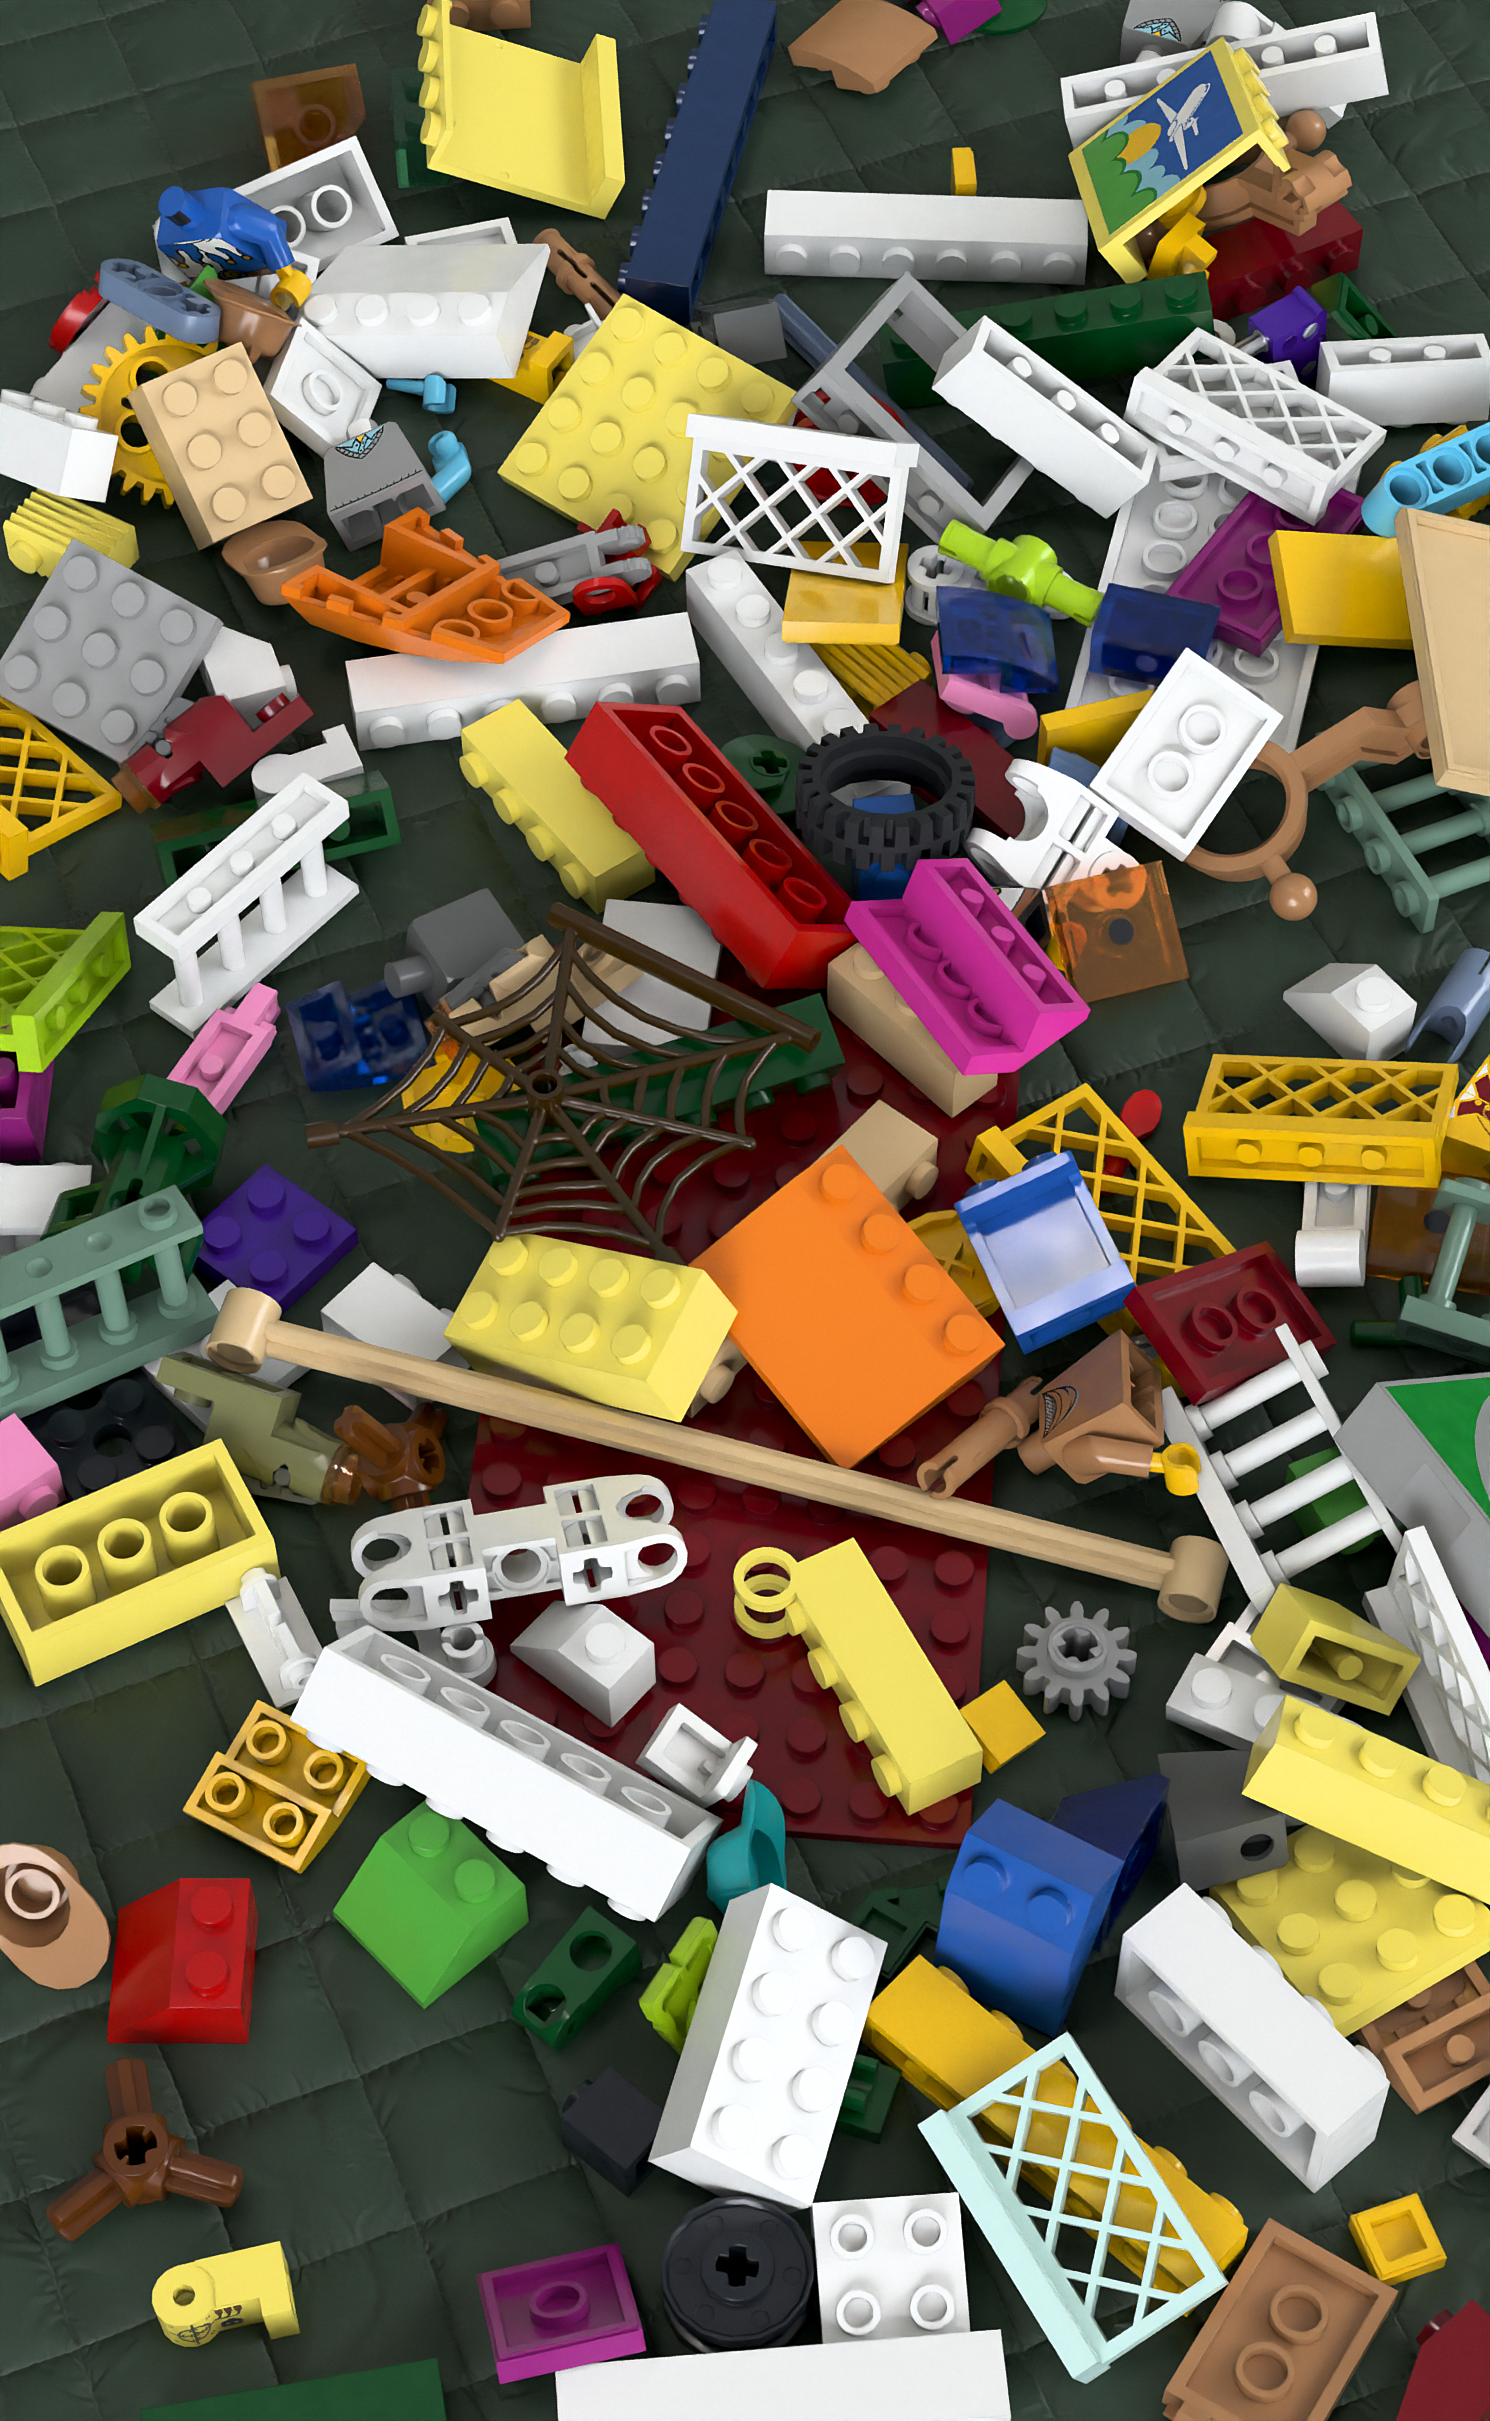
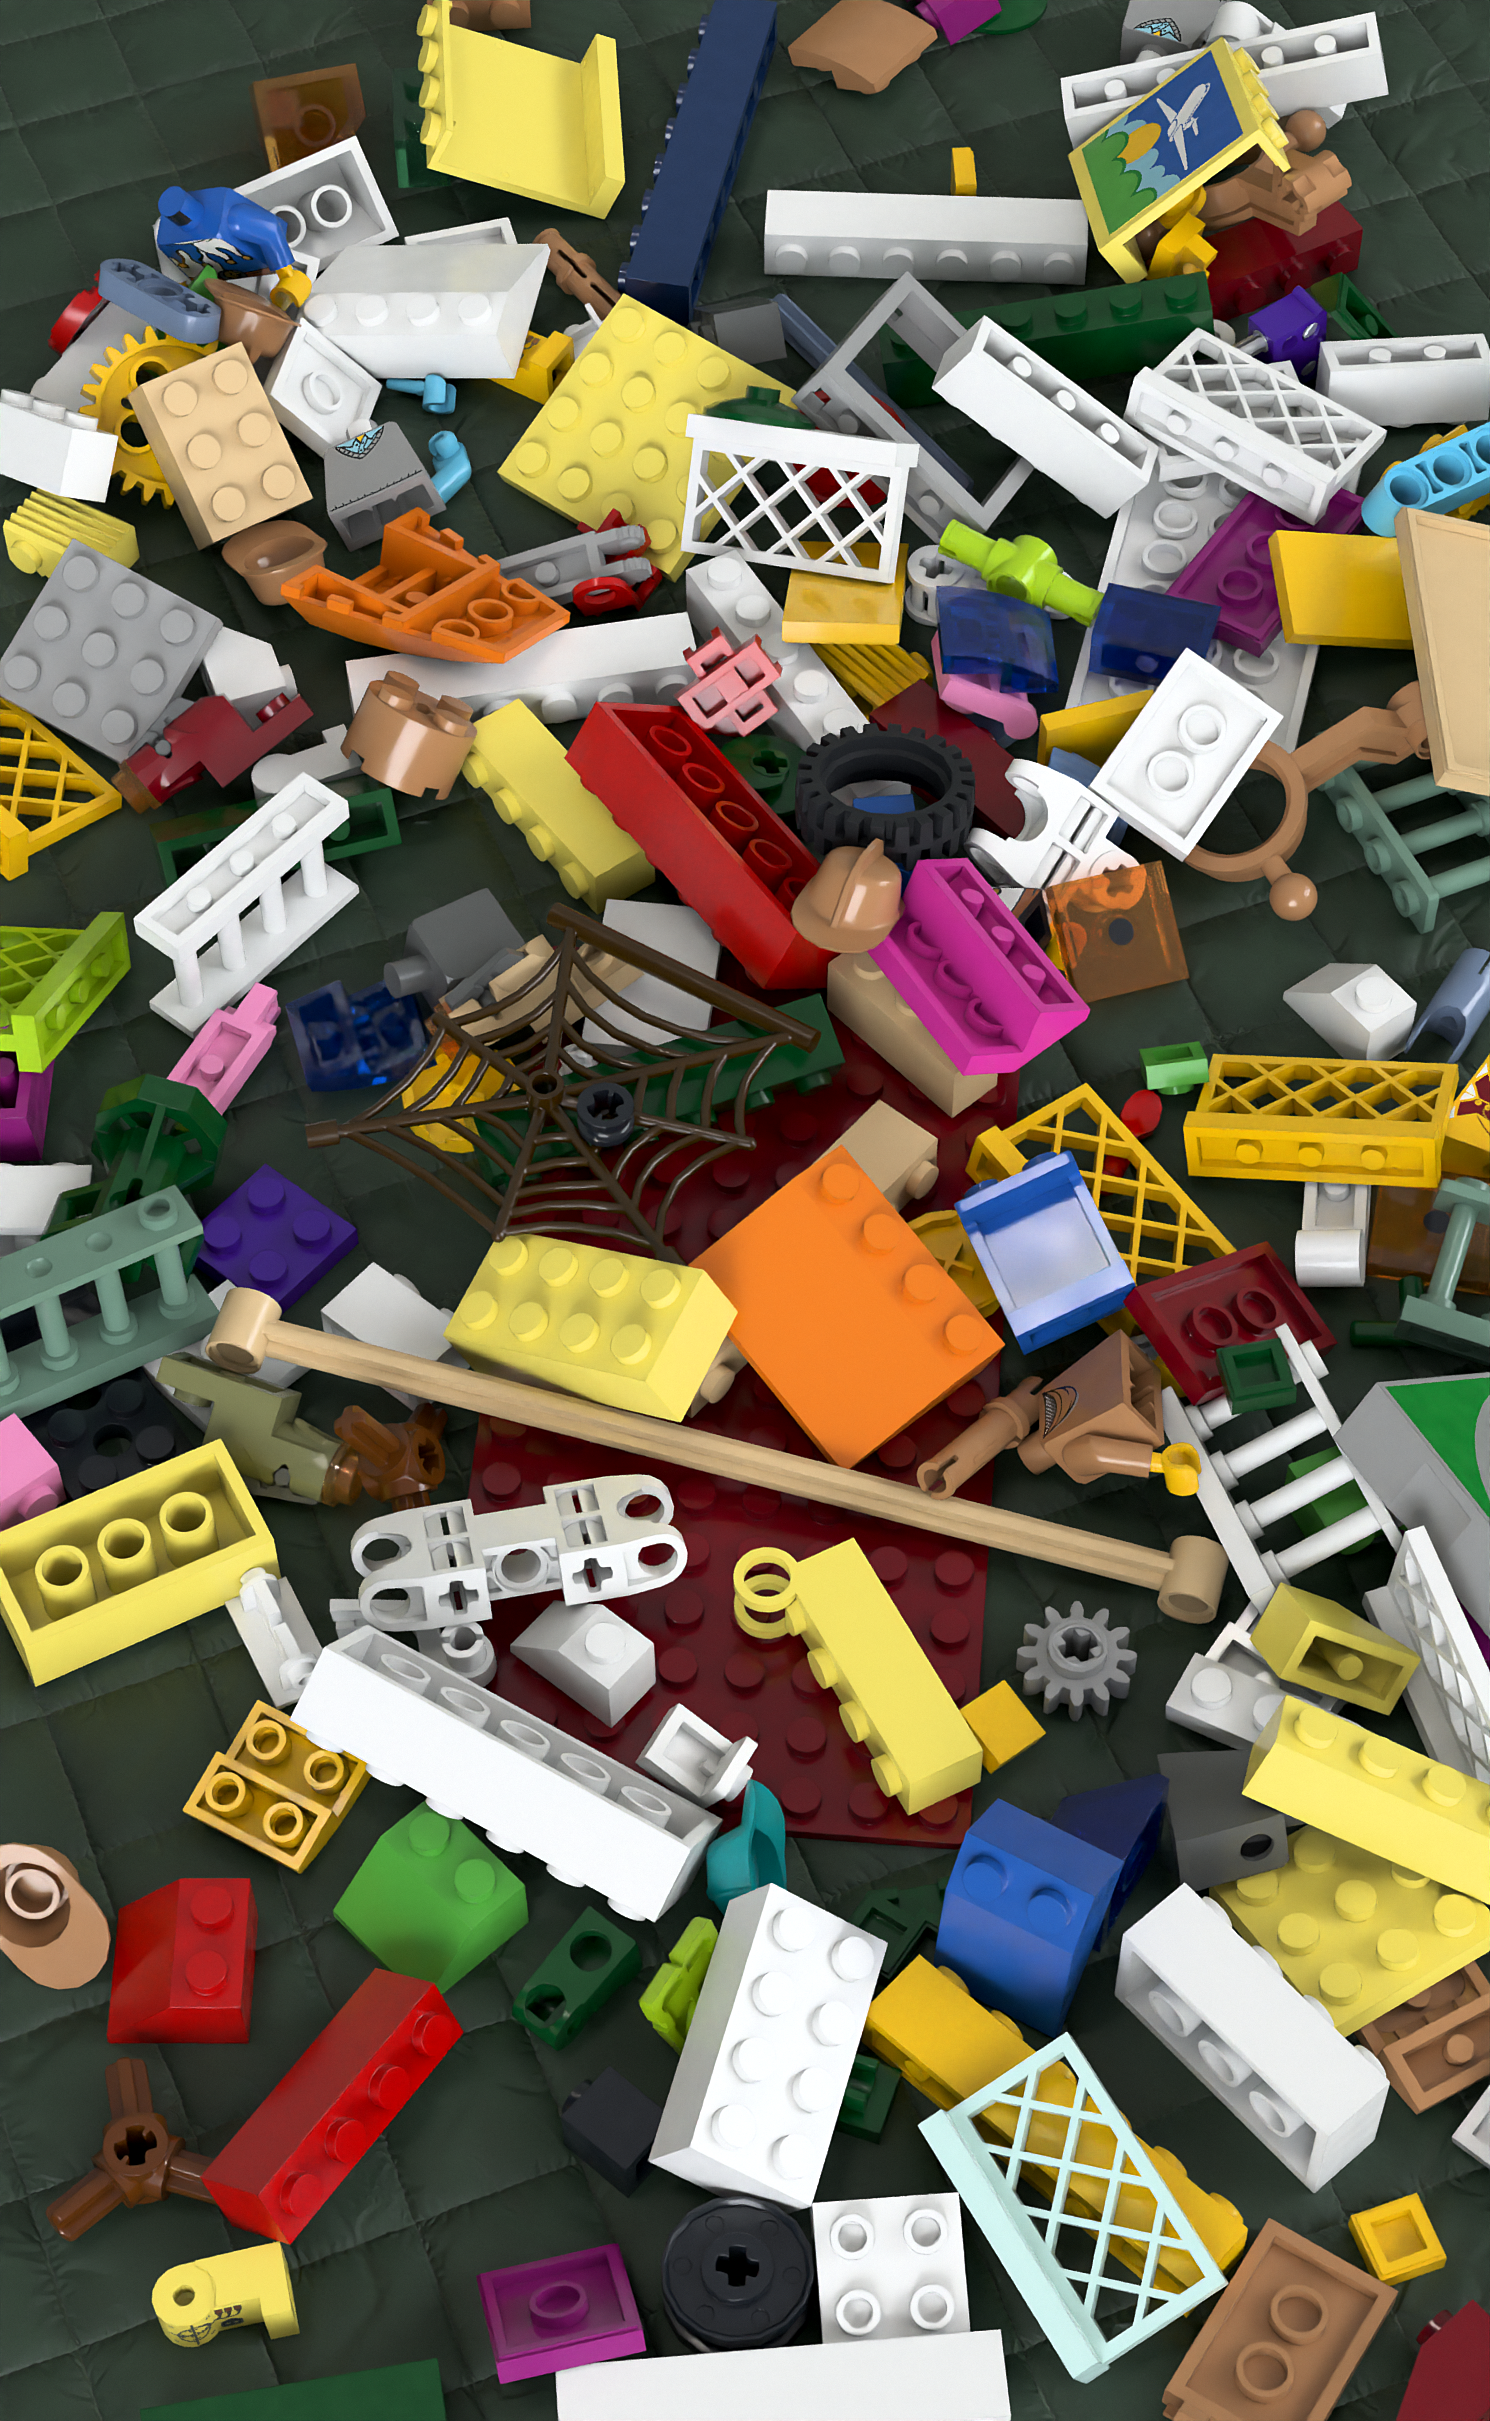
(332, 2105): none -> red brick
(410, 736): none -> medium nougat brick
(605, 1132): none -> black bush
(723, 691): none -> piece
(760, 407): none -> dark green dish
(850, 900): none -> medium nougat piece
(1174, 1067): none -> bright green plate
(1256, 1376): none -> dark green tile

